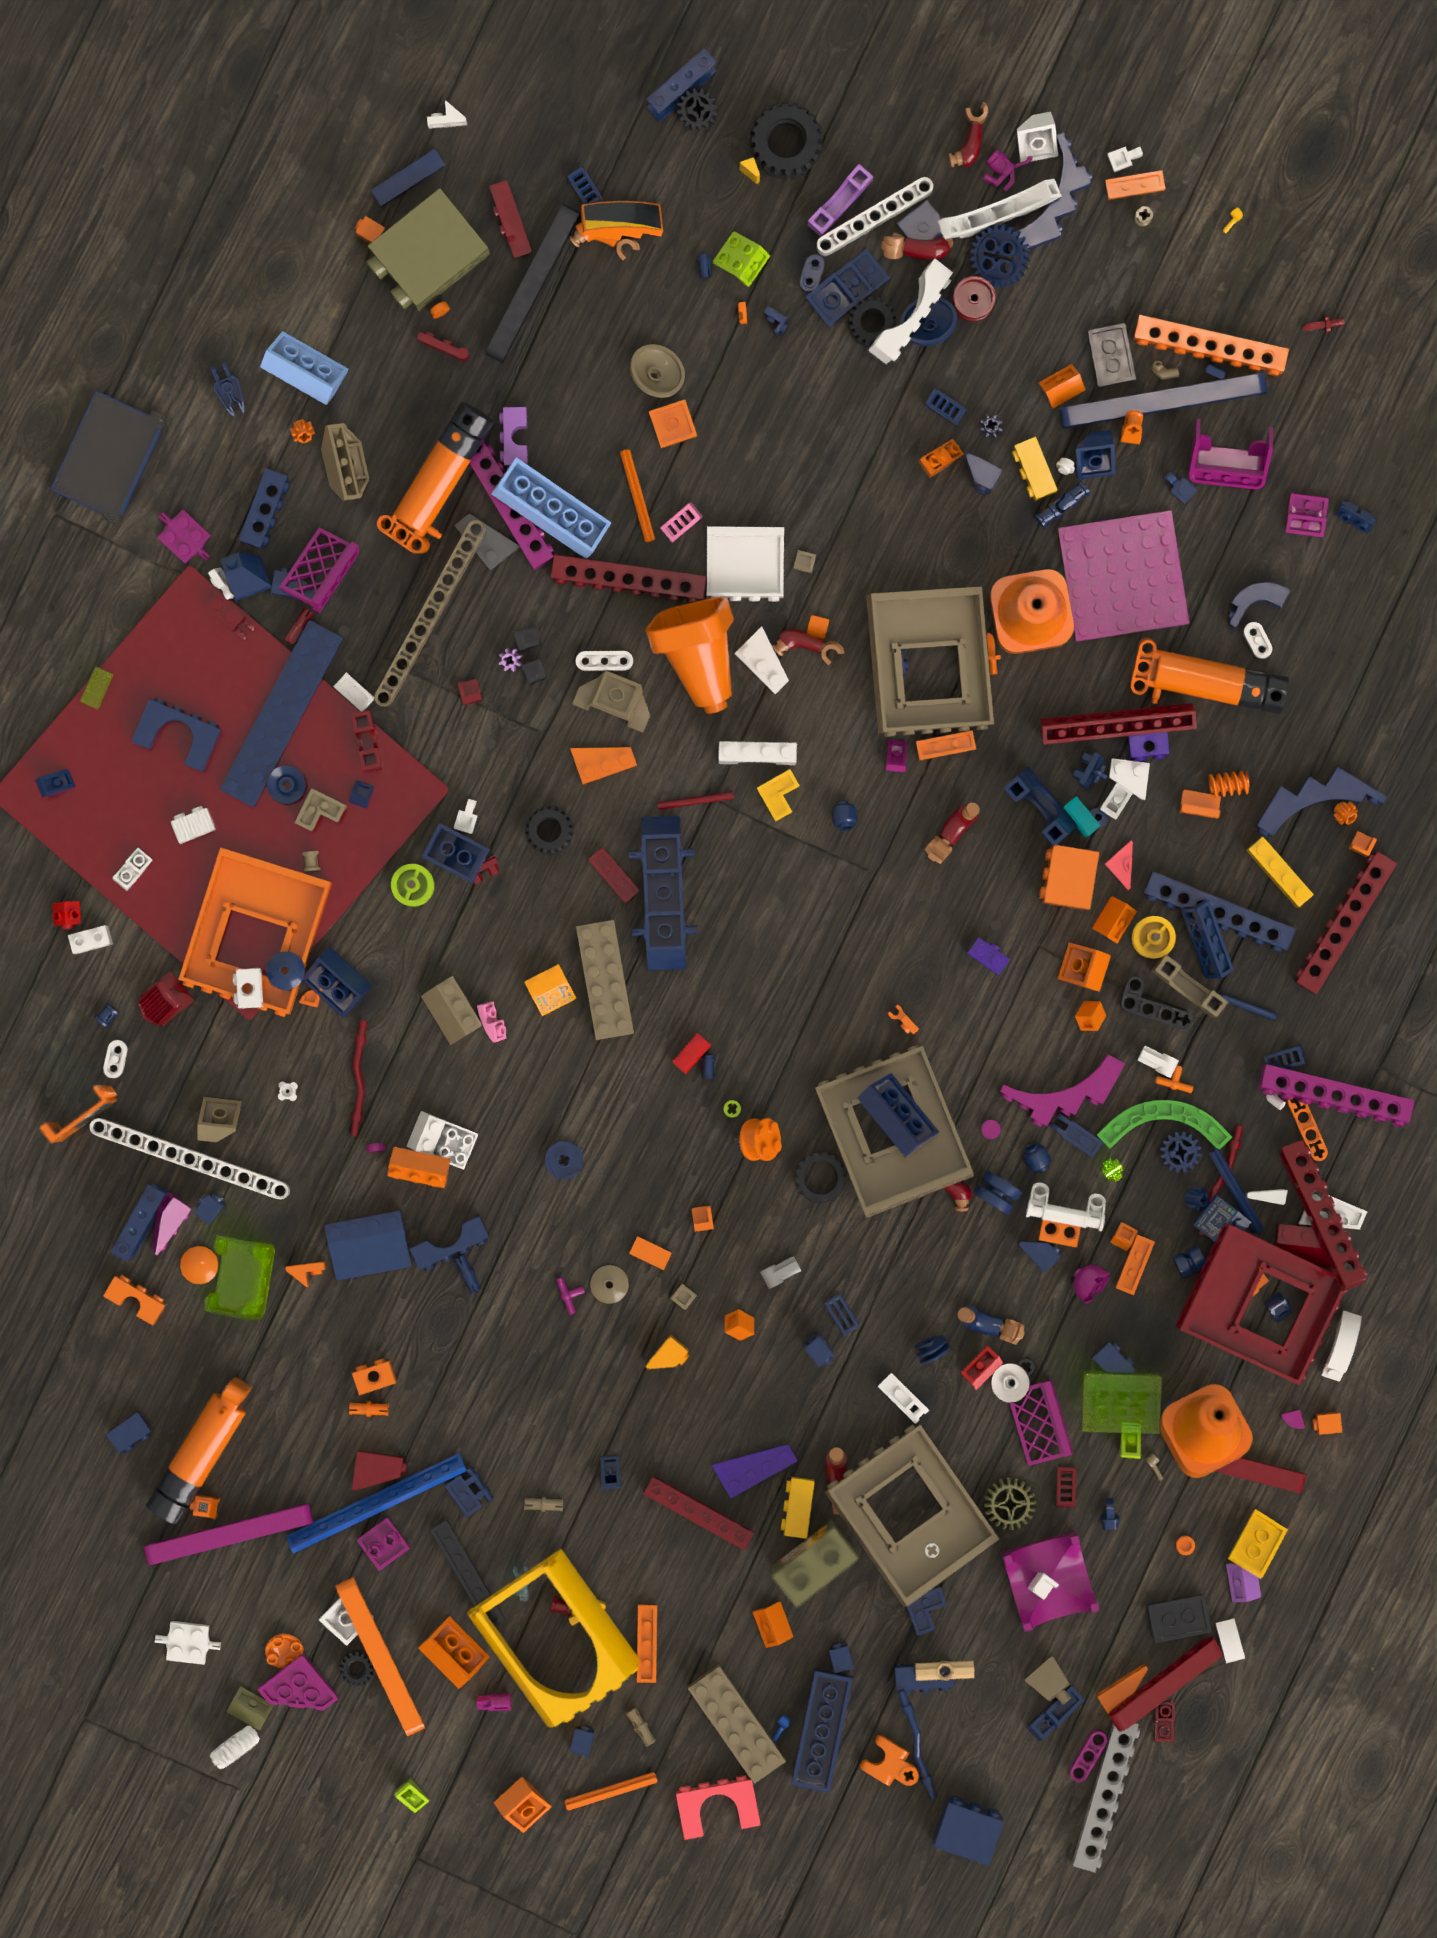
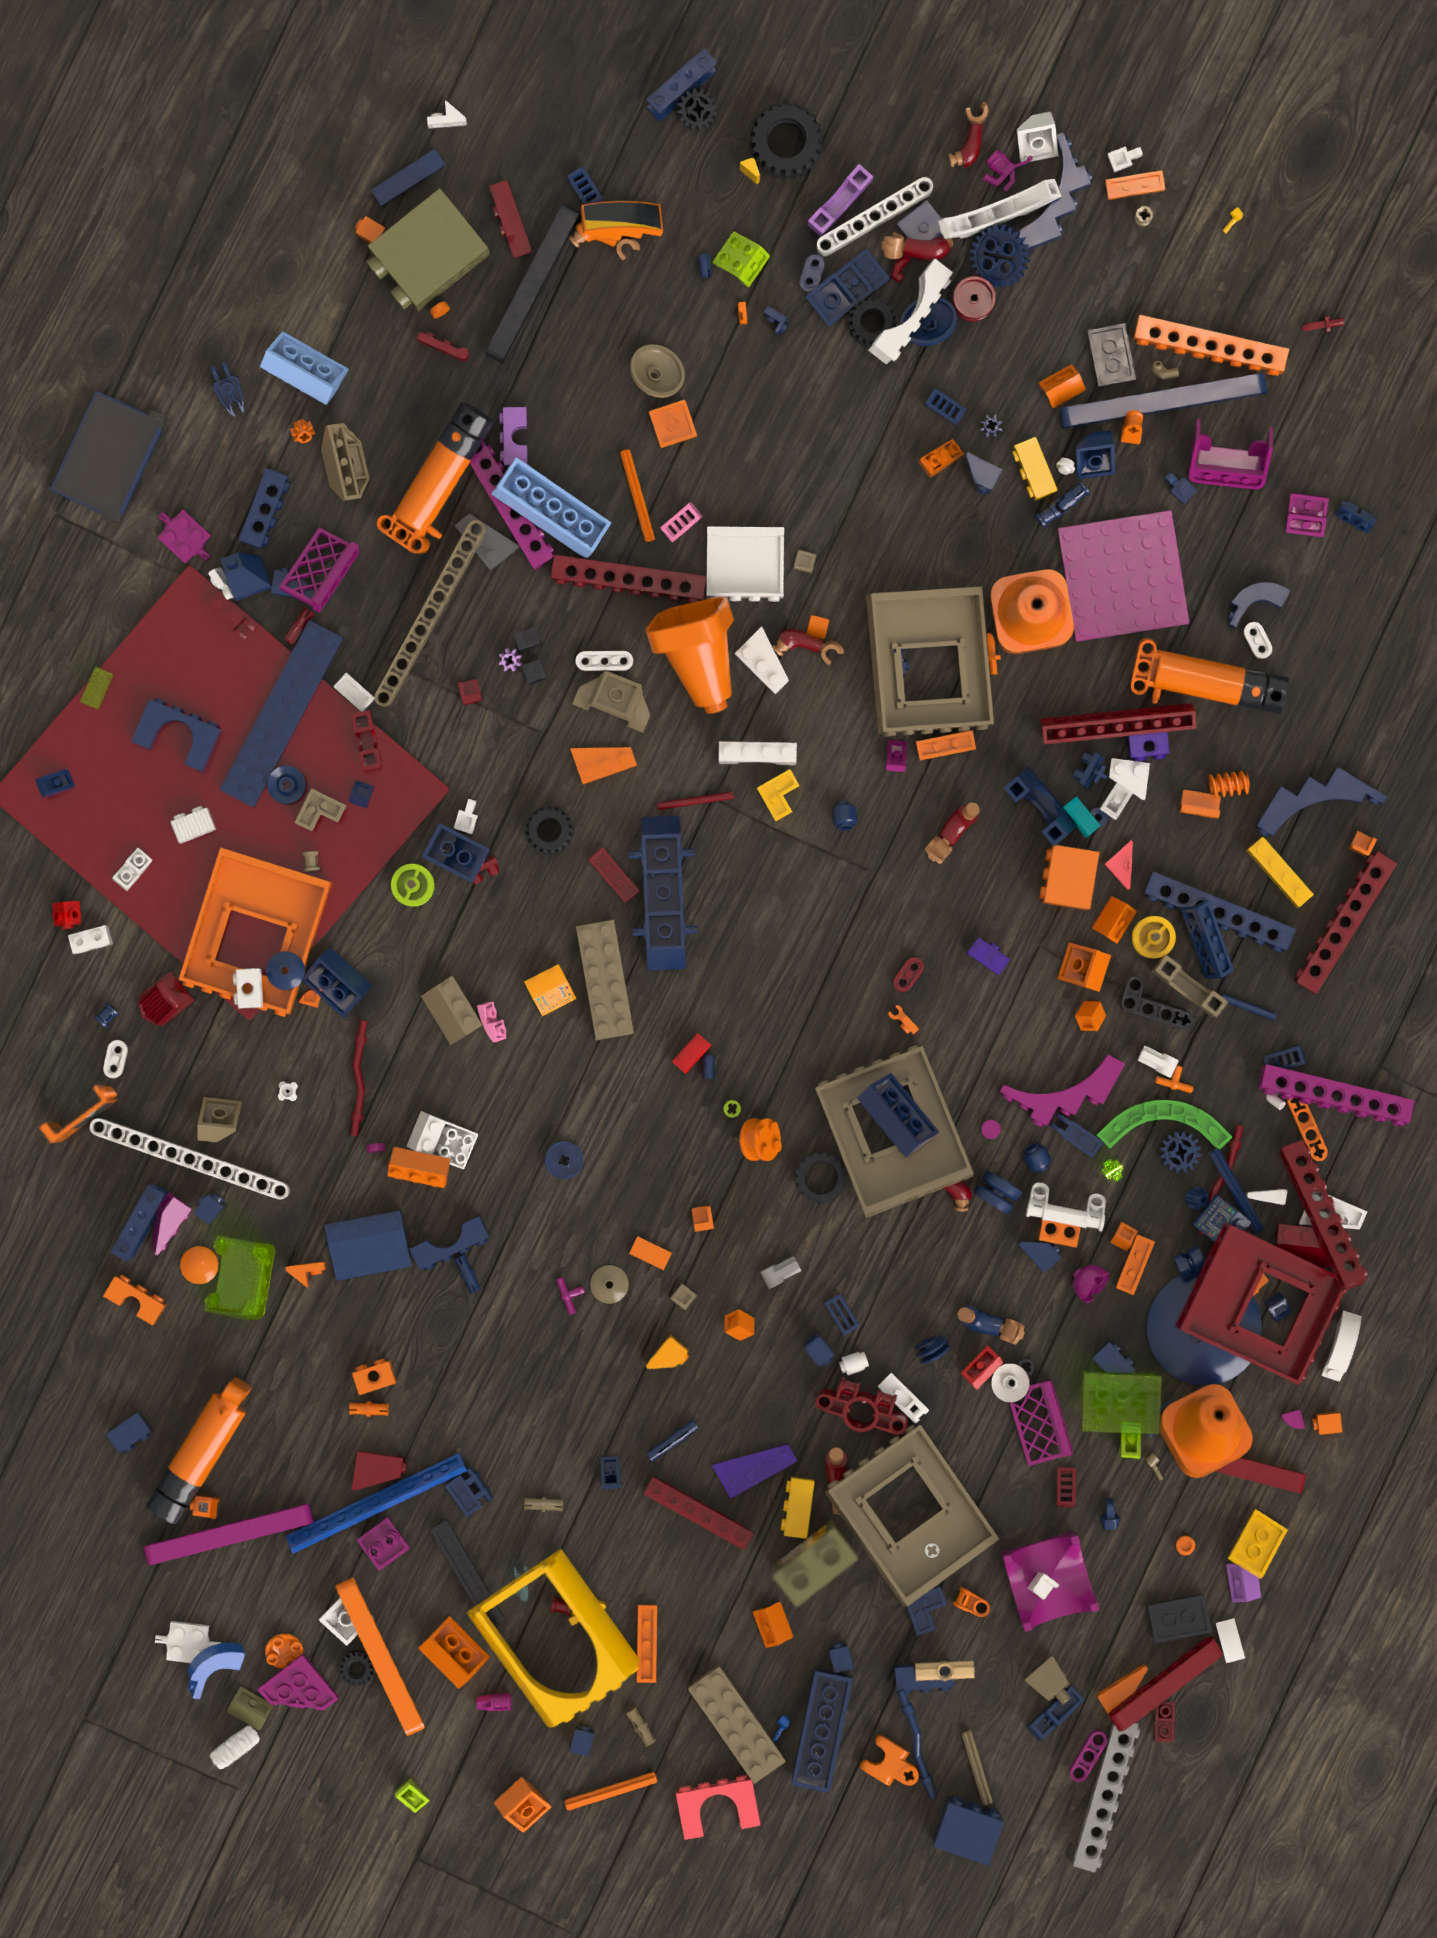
(212, 1659): none -> arch
(674, 1439): none -> dark blue pin
(853, 1363): none -> white brick
(883, 1405): none -> dark red piece
(898, 266): none -> dark red arm
(907, 974): none -> dark red plate
(970, 1602): none -> orange piece
(976, 1767): none -> dark tan axle
(1019, 1503): olive gear -> none
(1185, 1354): none -> dark blue dish
(1215, 370): dark blue tile -> none
(1345, 812): orange gear -> none

